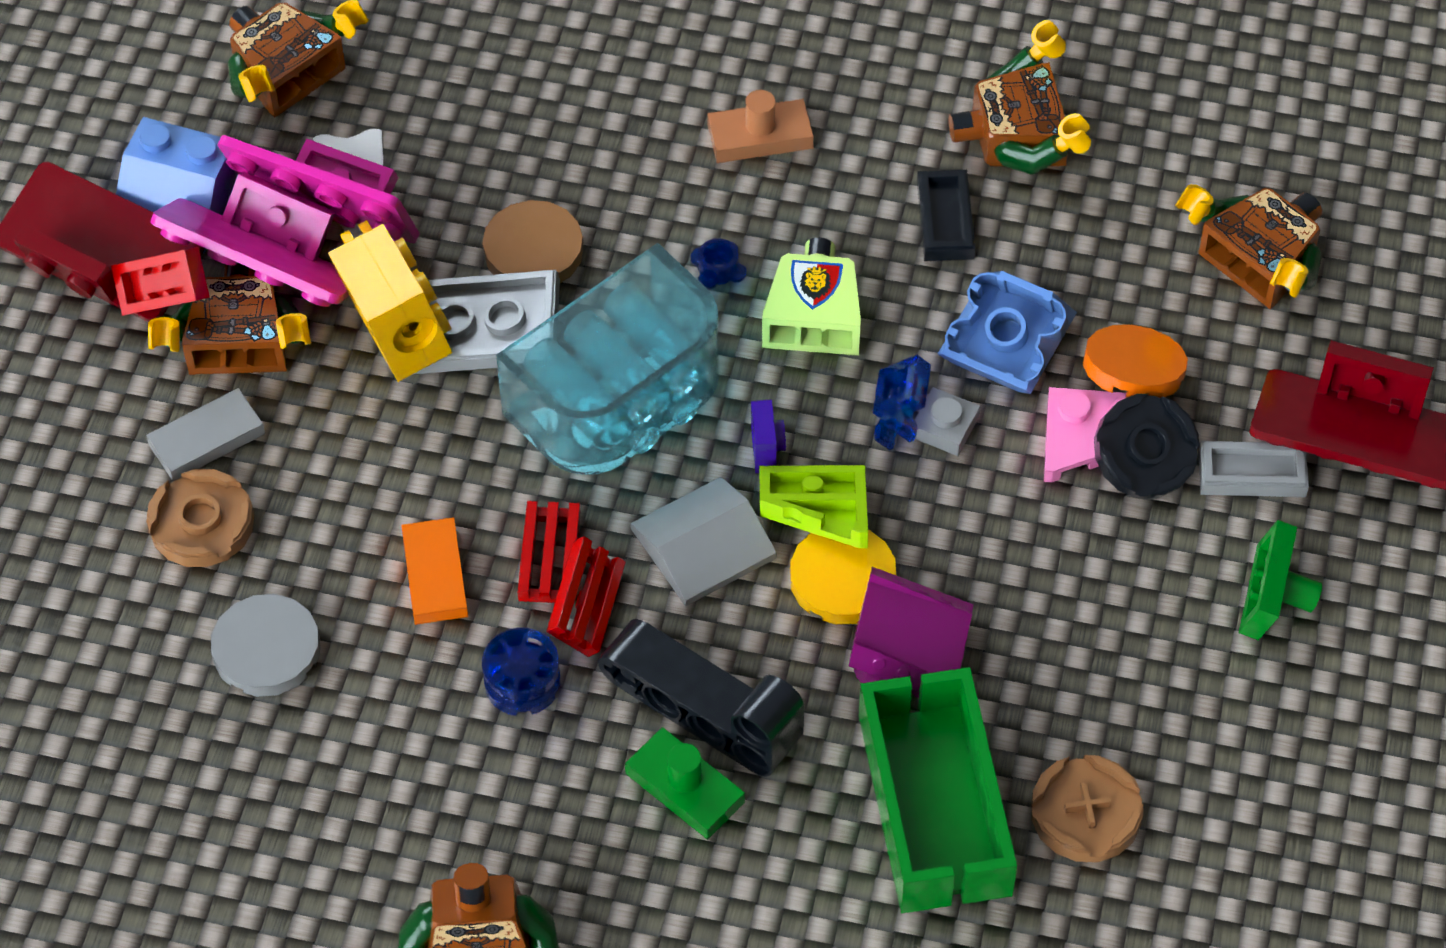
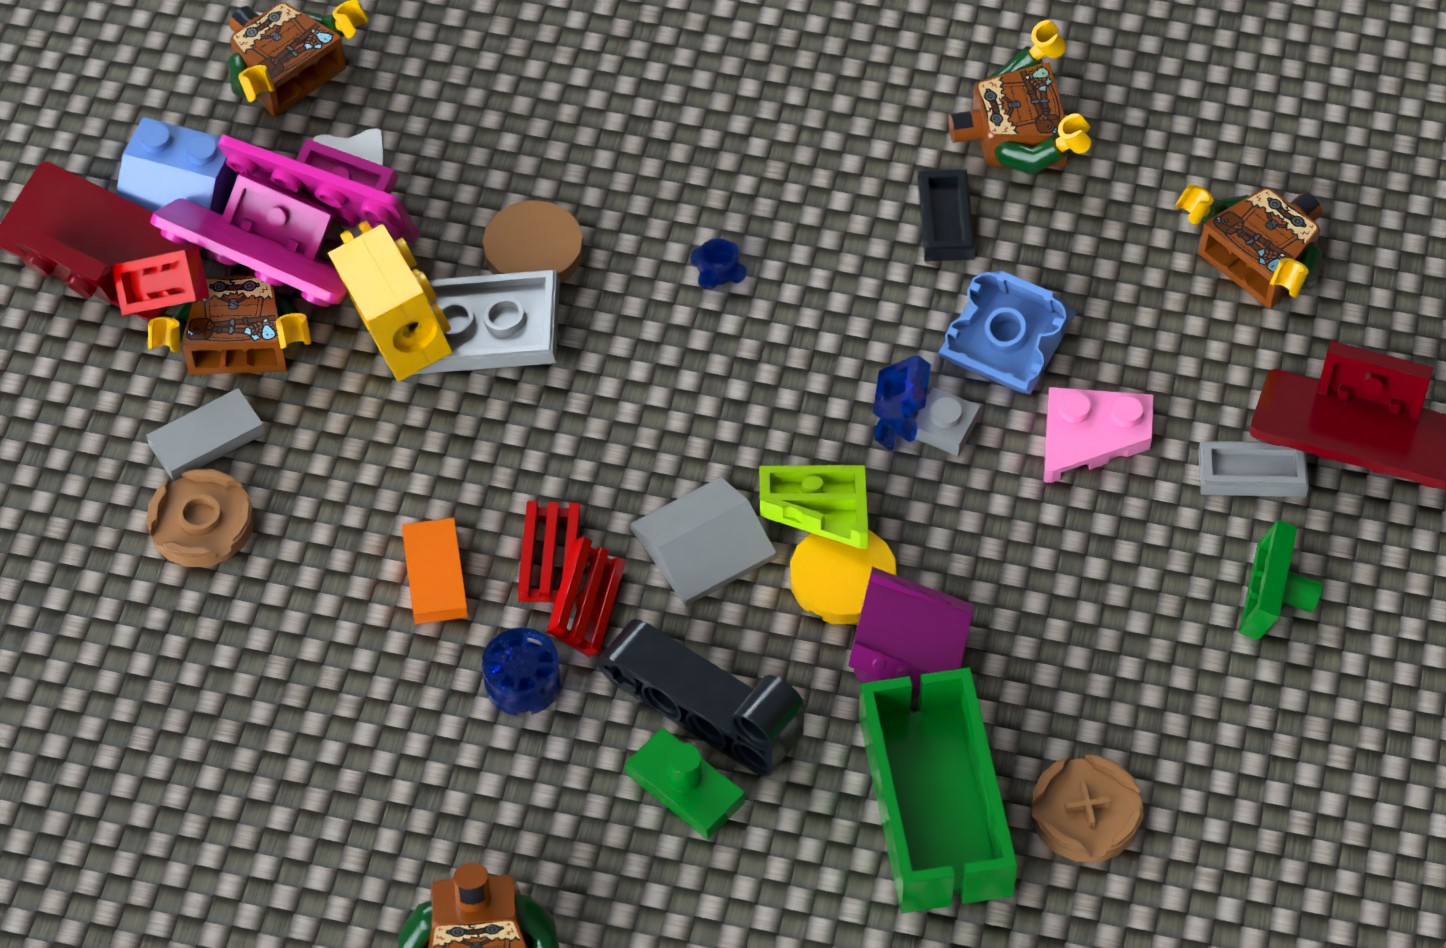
(265, 644): light grey tile -> none
(614, 366): clear light blue brick -> none
(760, 128): nougat tile -> none
(766, 434): dark purple plate -> none
(813, 303): yellowish green torso -> none
(1135, 360): orange tile -> none
(1146, 446): black tile -> none

